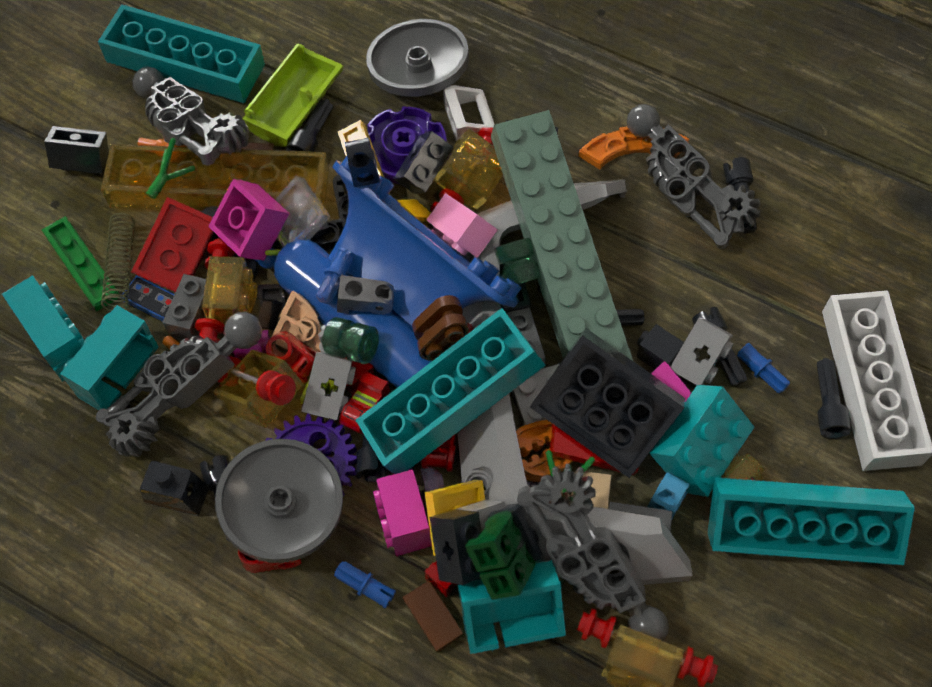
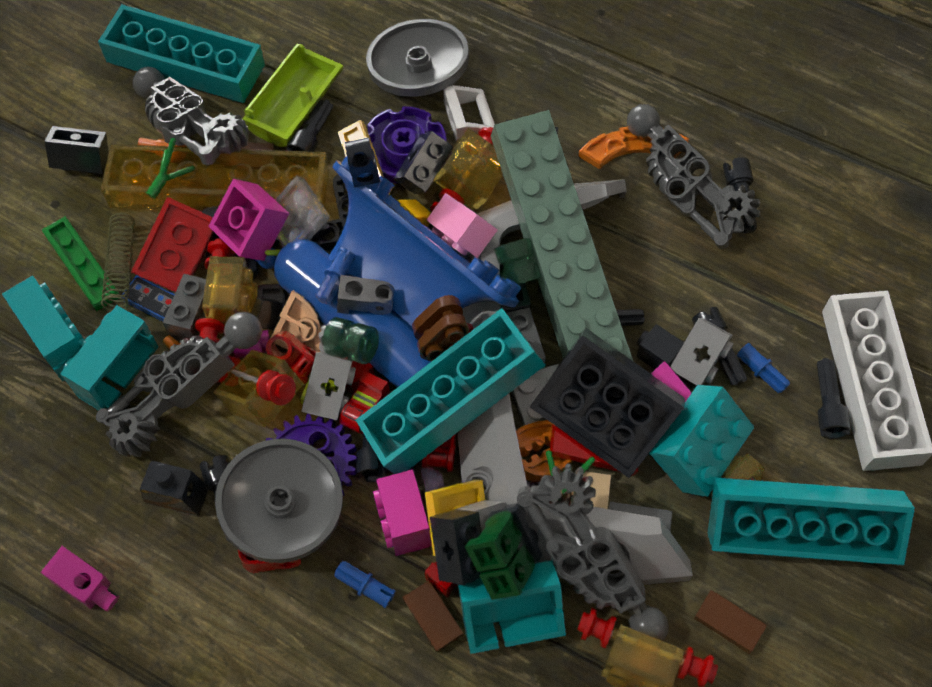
(72, 573): none -> dark pink torso
(669, 494): dark azure leg -> none
(730, 622): none -> reddish brown tile

